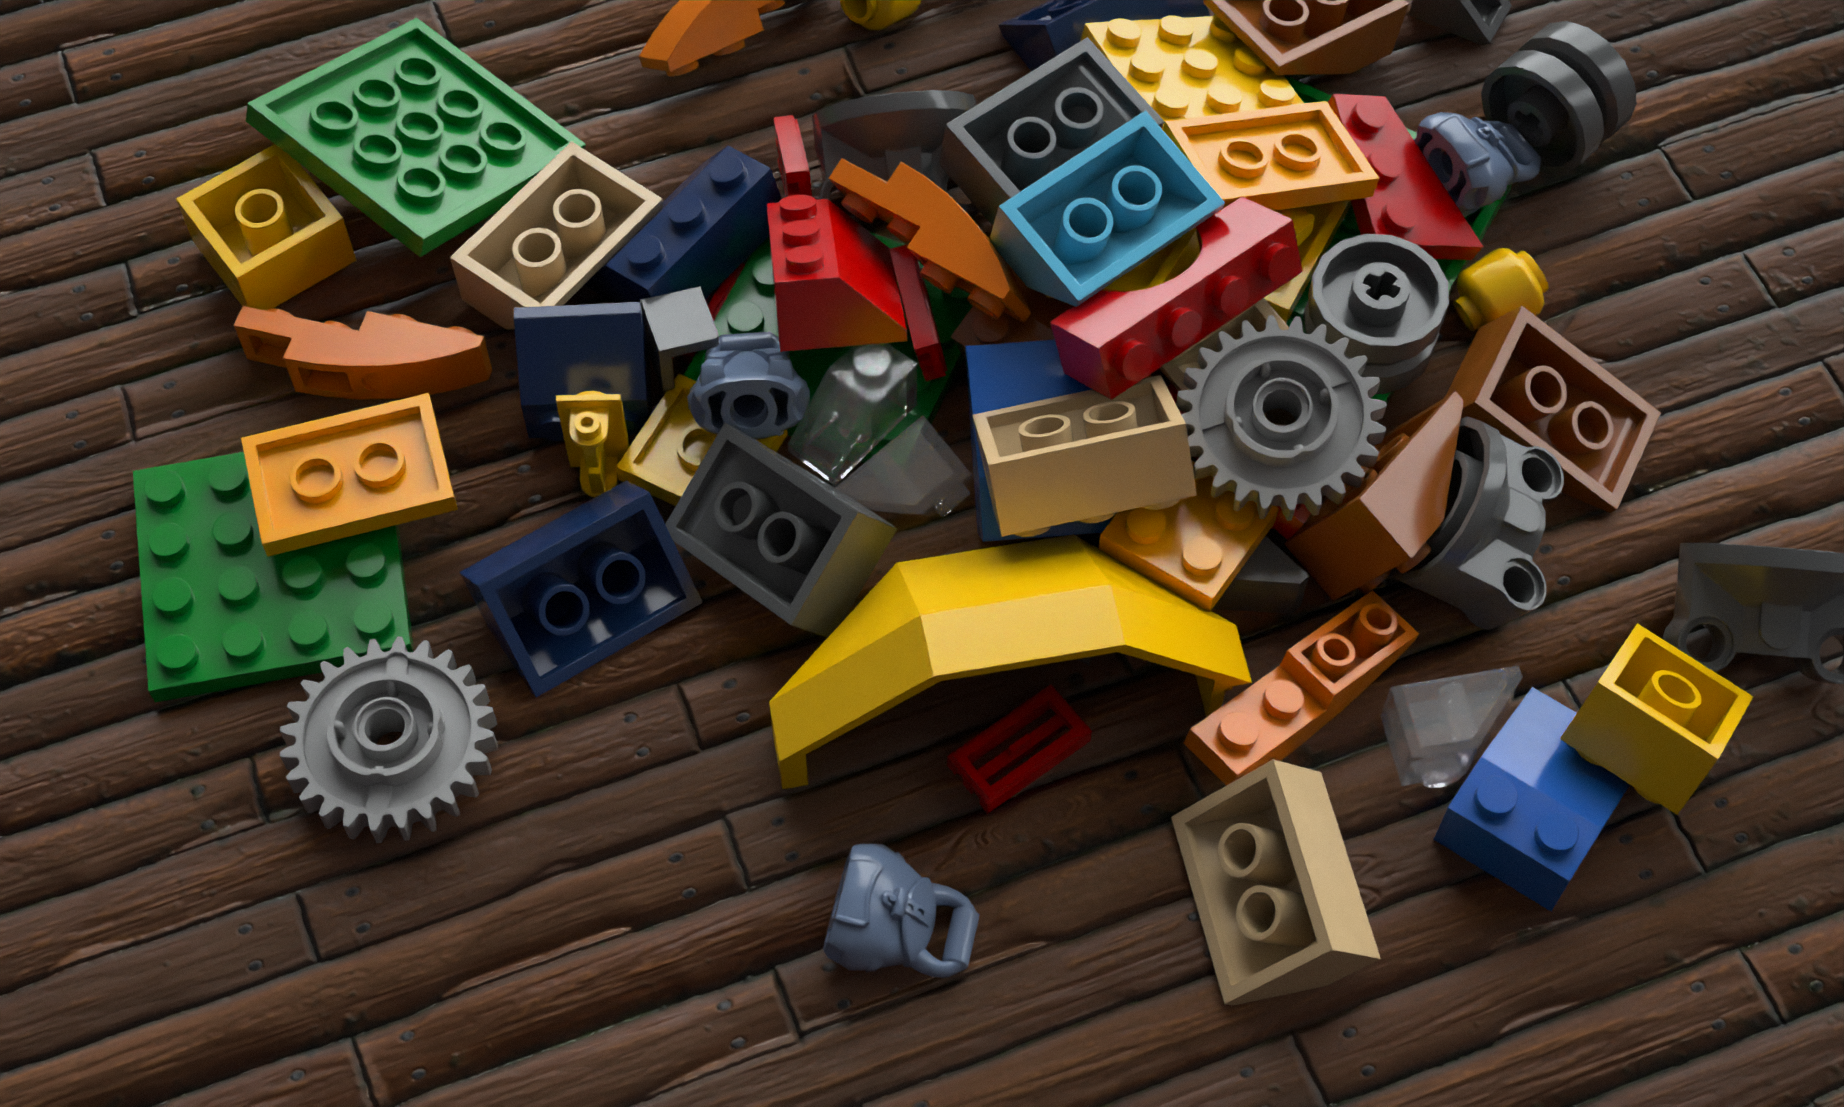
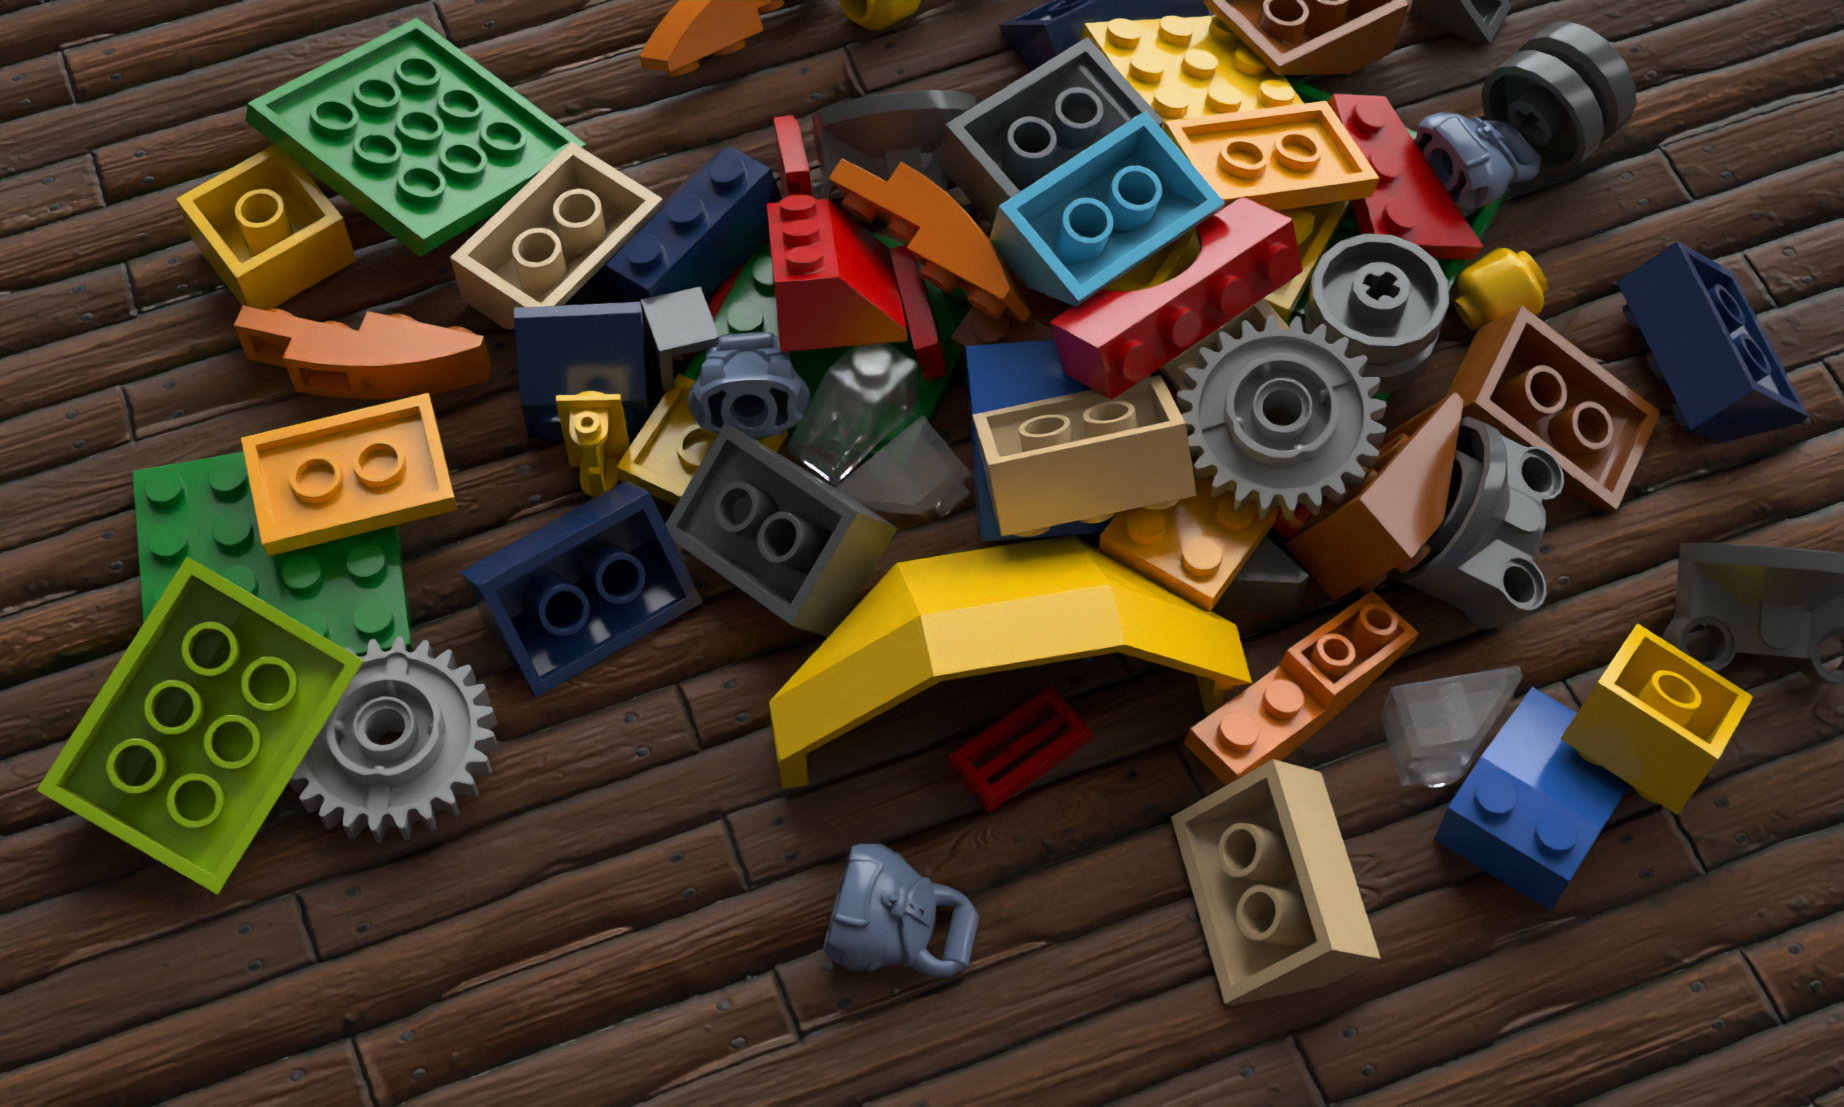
(201, 725): none -> lime slope
(1708, 347): none -> dark blue slope

